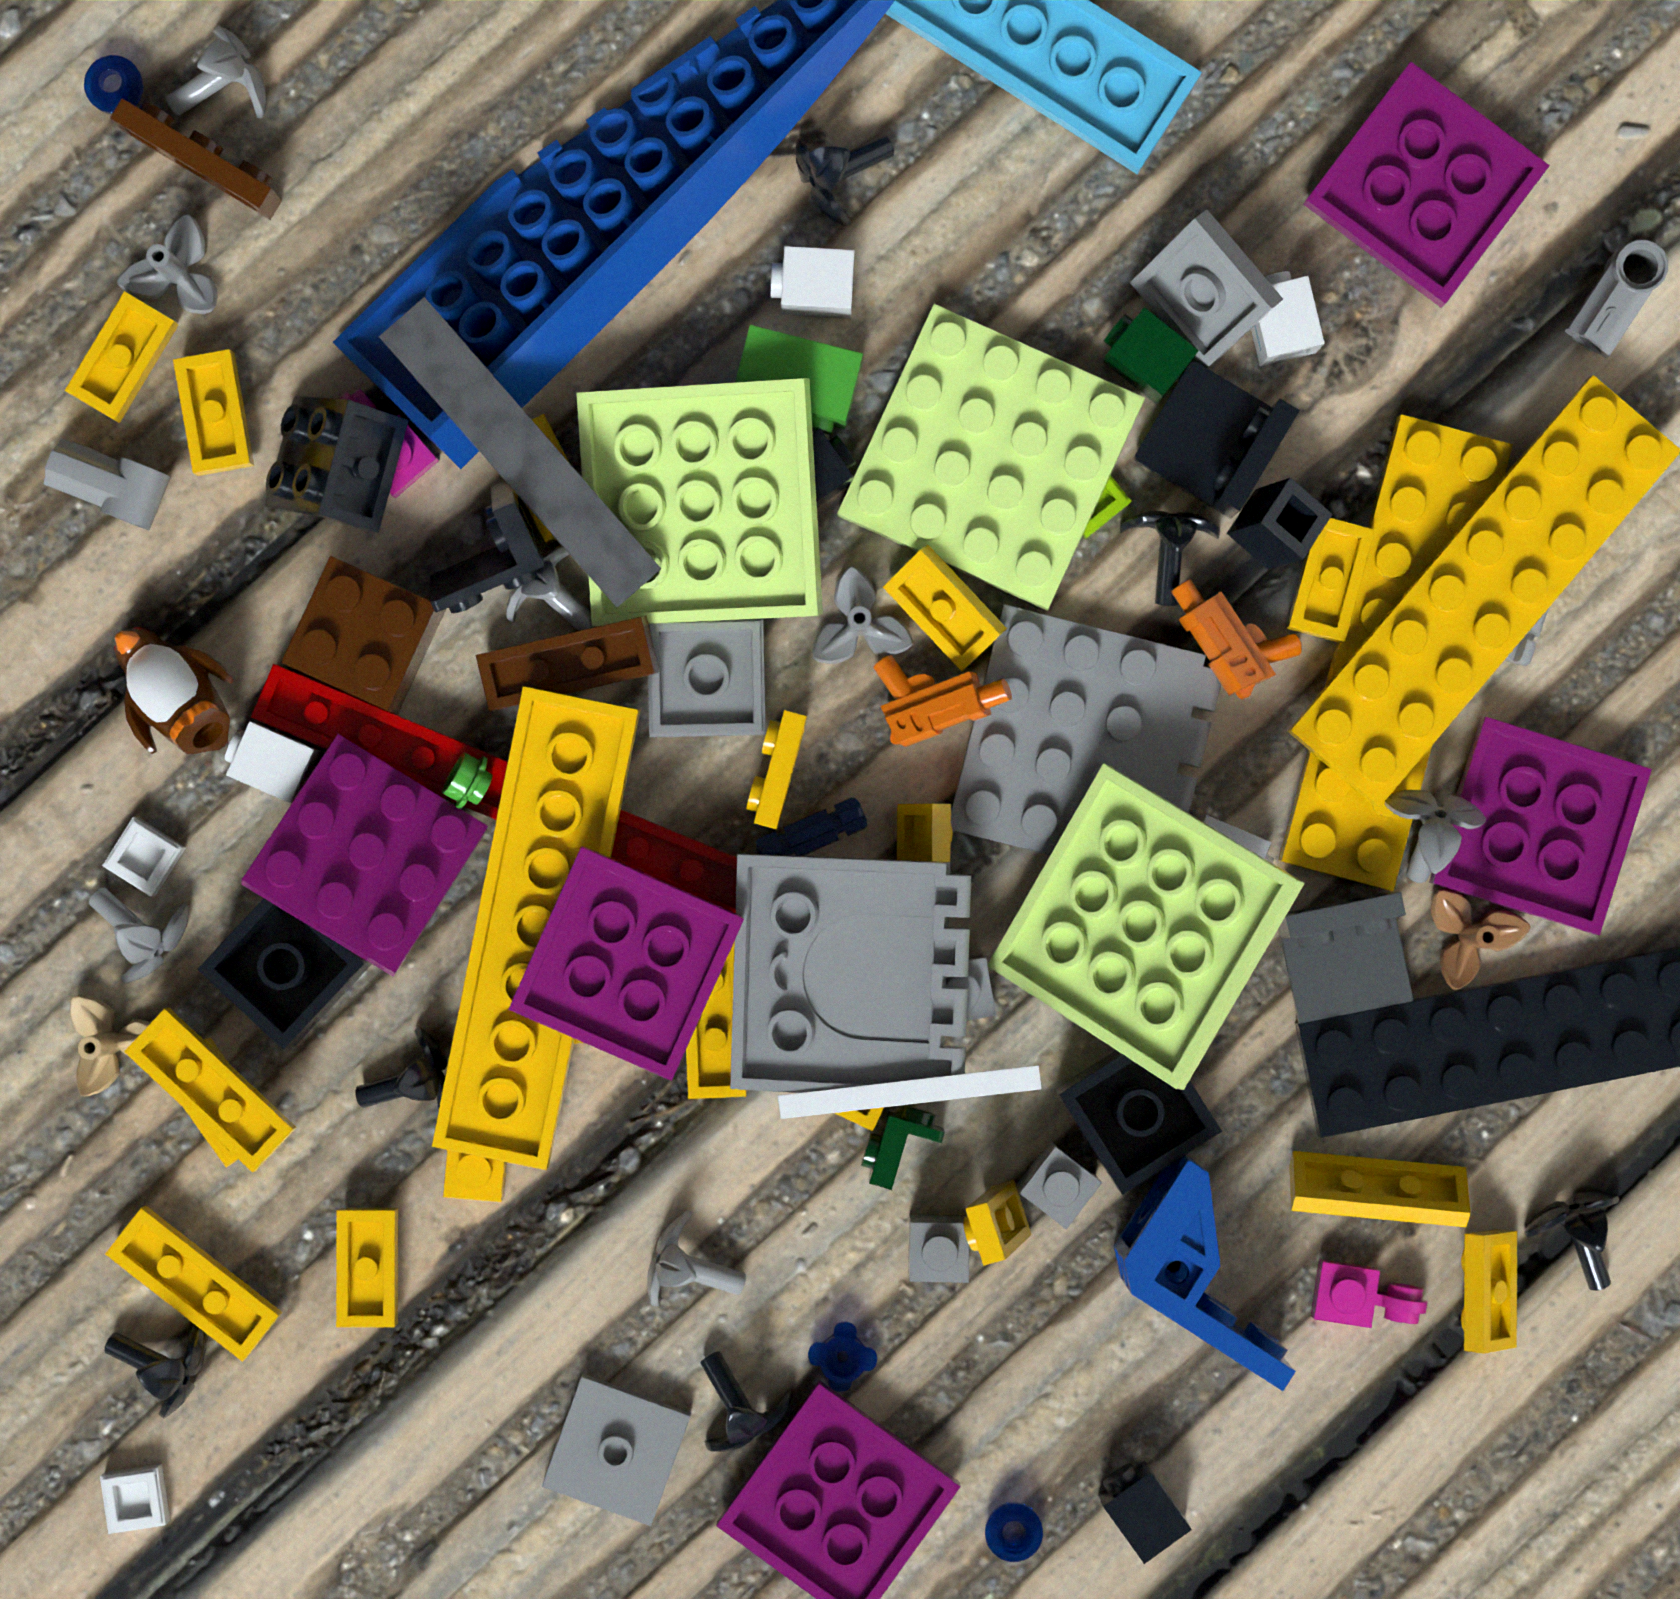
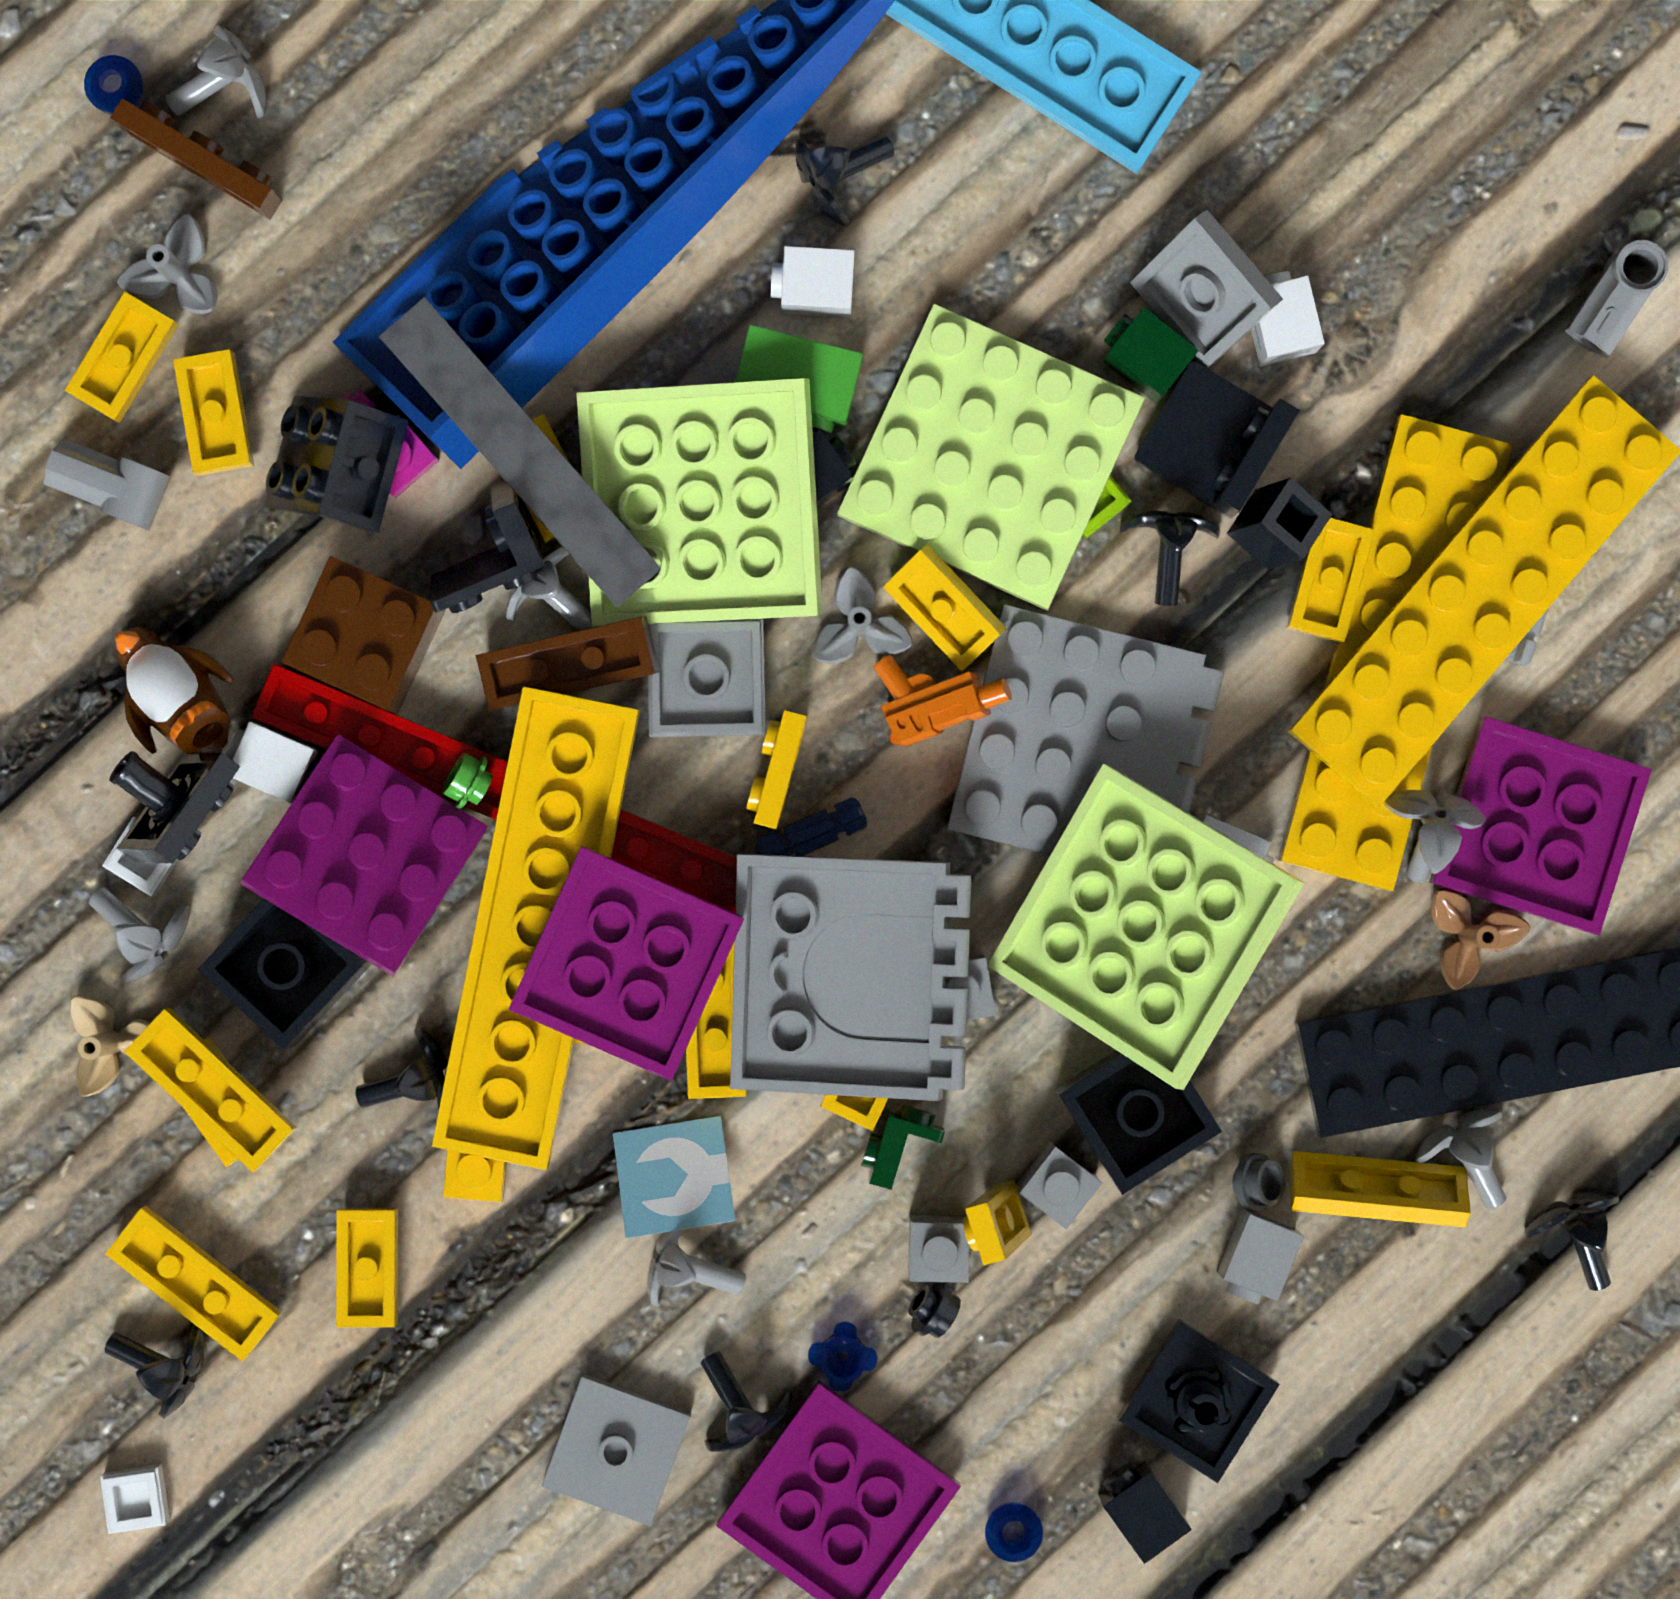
(172, 803): none -> black plate
(673, 1177): none -> medium azure sticker
(909, 1092): white sticker -> none
(924, 832): yellow plate -> none
(934, 1309): none -> black plate
(1179, 1225): blue bracket -> none
(1212, 1436): none -> black plate
(1236, 652): orange piece -> none
(1258, 1182): none -> dark grey plate
(1259, 1257): none -> light grey brick
(1346, 956): dark grey bracket -> none
(1349, 1295): dark pink plate -> none
(1426, 184): magenta plate -> none
(1471, 1146): none -> light grey plant
(1490, 1291): yellow plate -> none

